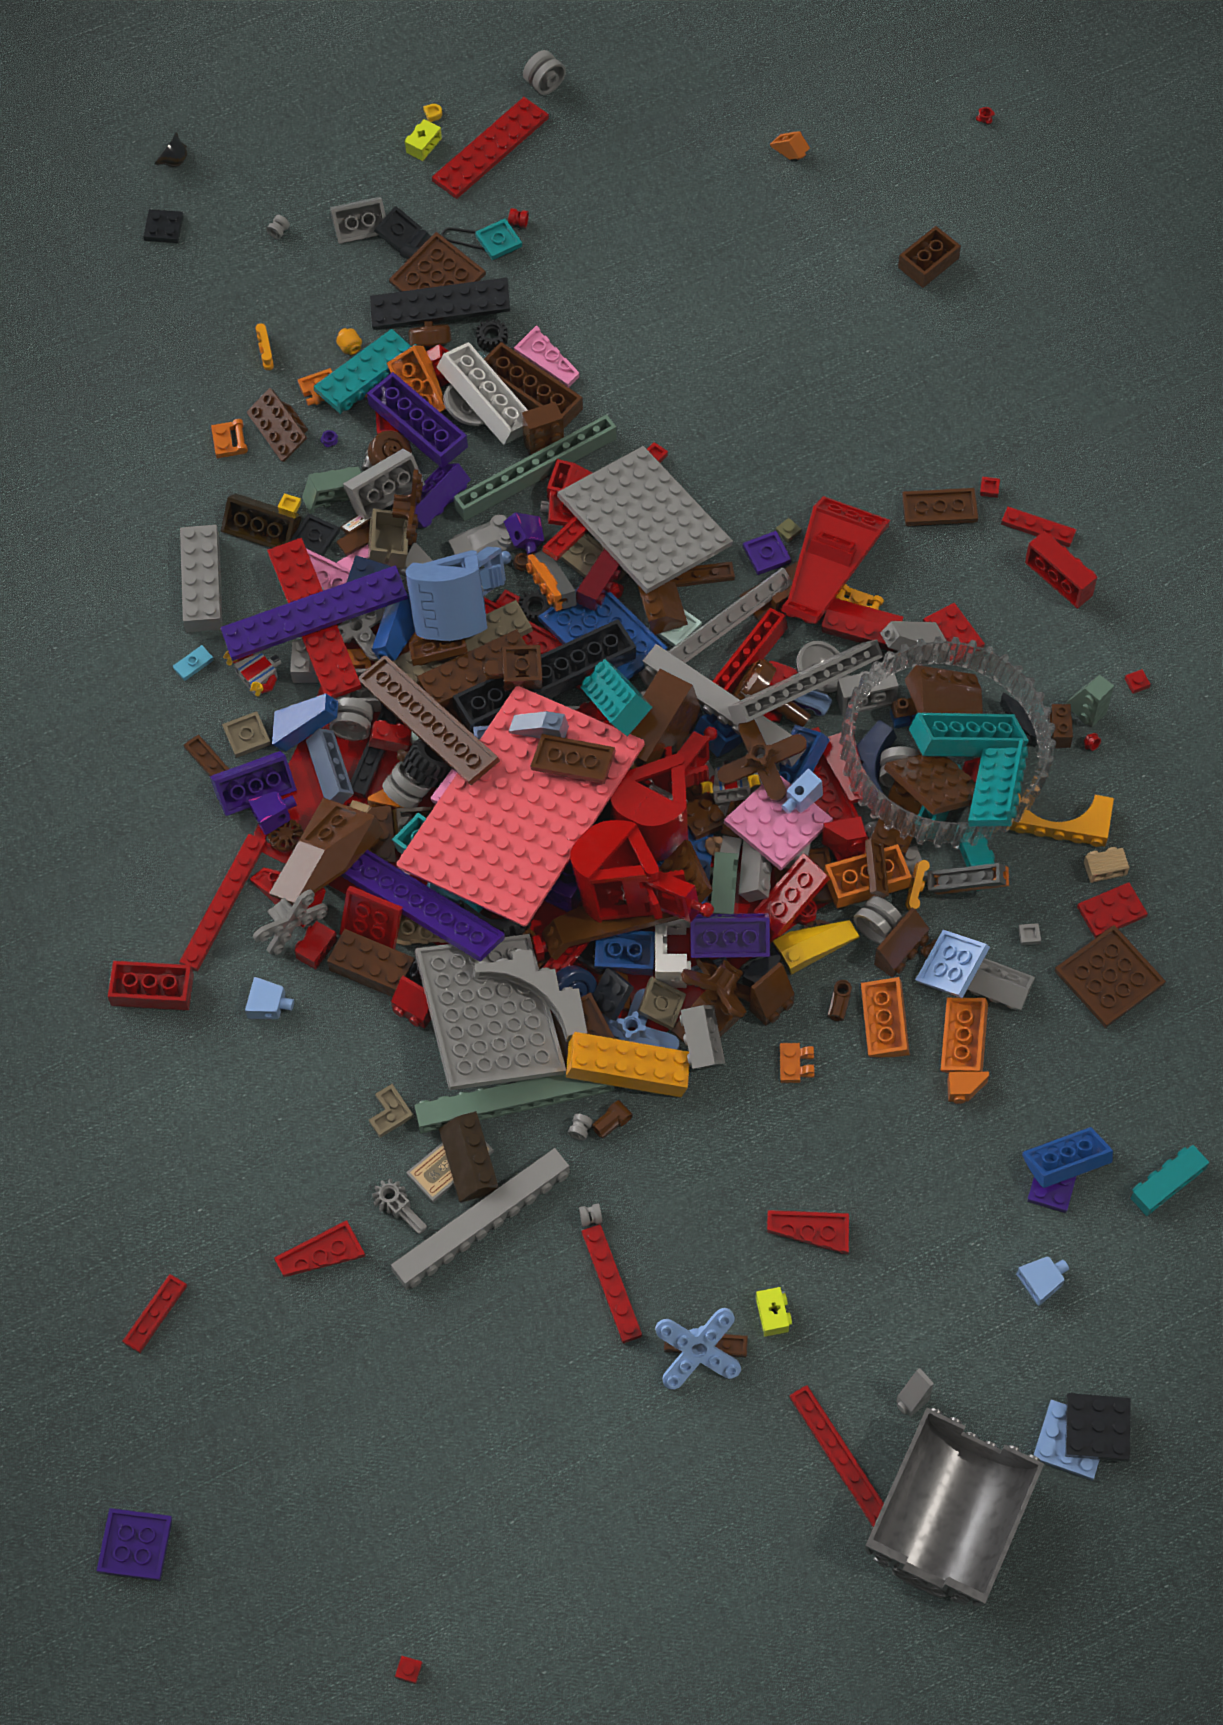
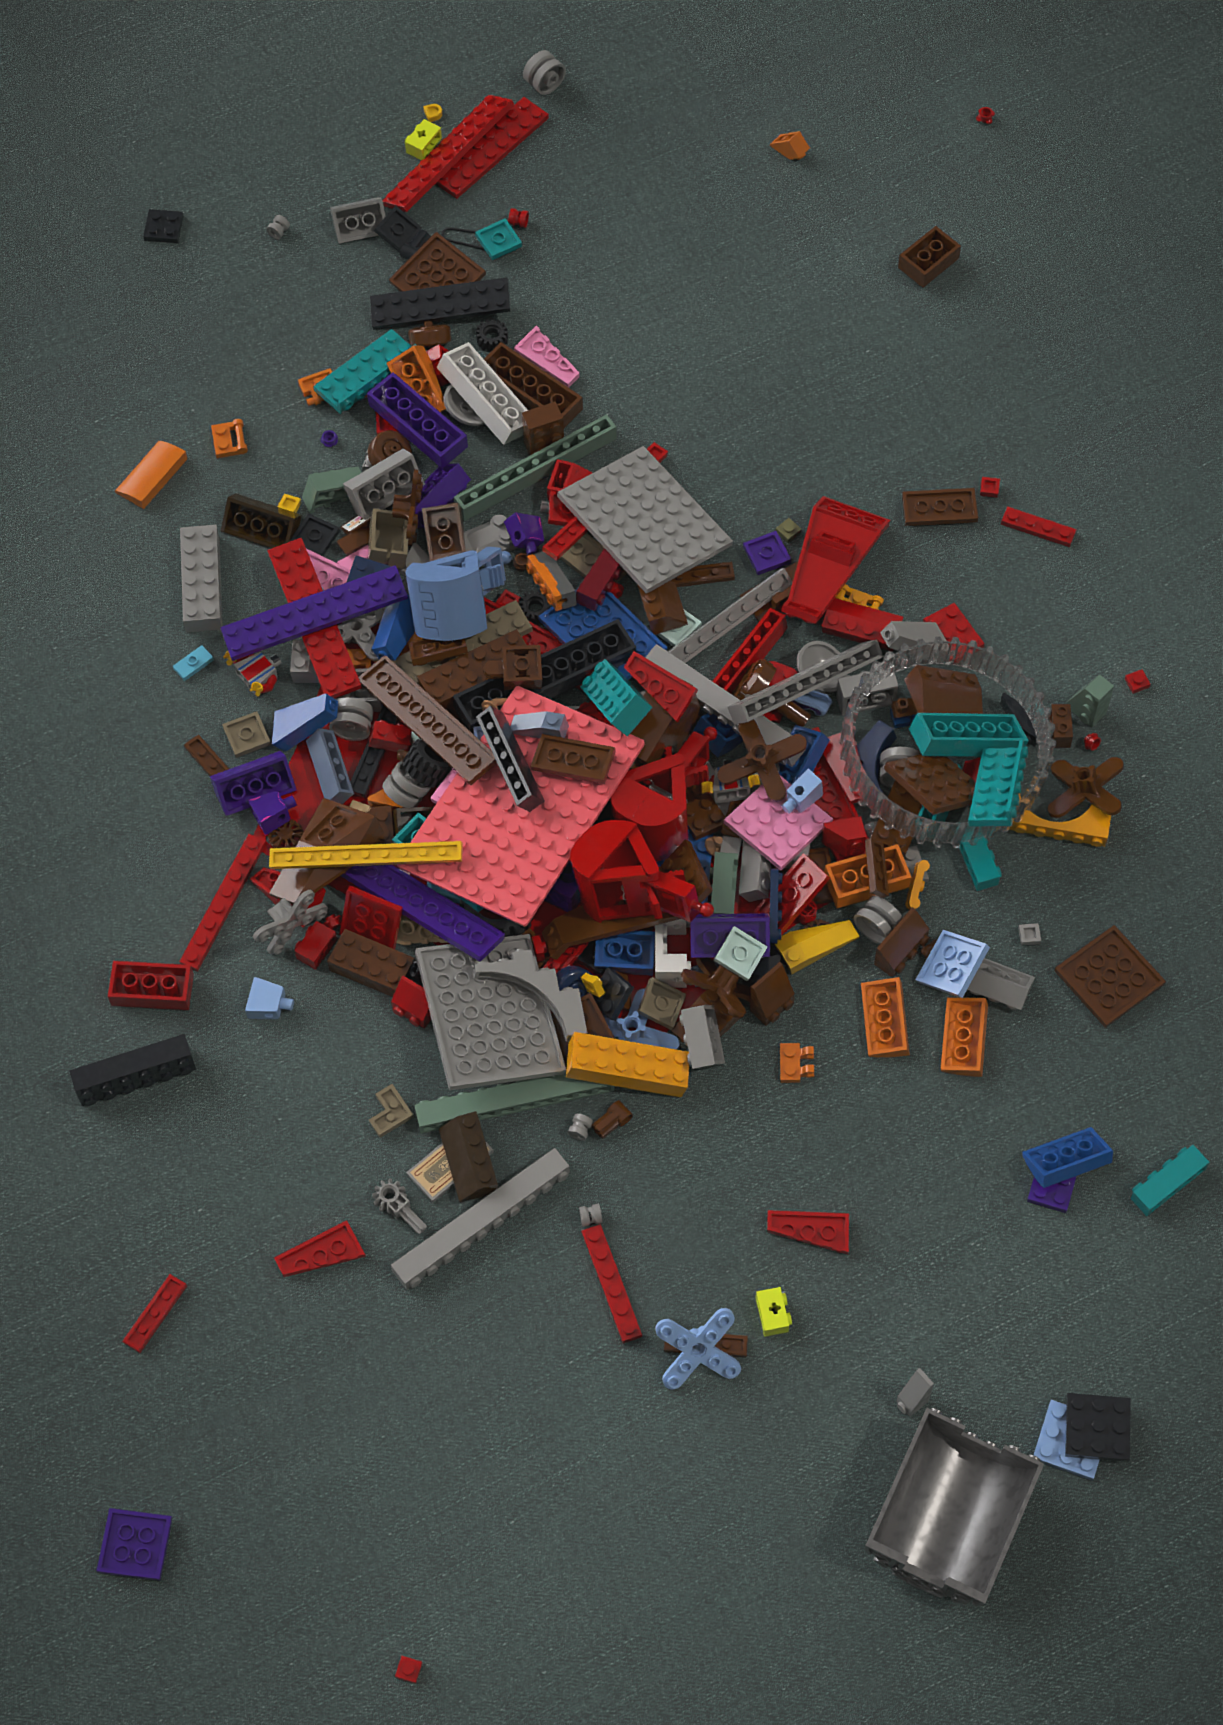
(132, 1070): none -> black brick
(152, 473): none -> orange slope
(174, 153): hat -> none
(264, 346): light orange plate -> none
(278, 424): reddish brown bracket -> none
(332, 921): none -> red plate
(349, 341): light orange head -> none
(366, 855): none -> yellow plate
(444, 530): none -> reddish brown slope
(447, 153): none -> red plate
(494, 703): none -> medium nougat plate
(510, 759): none -> black brick
(593, 984): none -> yellow plate
(662, 685): none -> red wing
(740, 953): none -> light aqua plate
(775, 898): none -> dark blue plate
(838, 1453): red tile -> none
(839, 1001): reddish brown piece -> none
(965, 1085): orange slope -> none
(968, 878): dark grey piece -> none
(1042, 1278): light blue torso -> none
(1061, 569): red brick -> none
(1086, 784): none -> reddish brown piece
(1106, 864): tan brick -> none
(1112, 908): red plate -> none

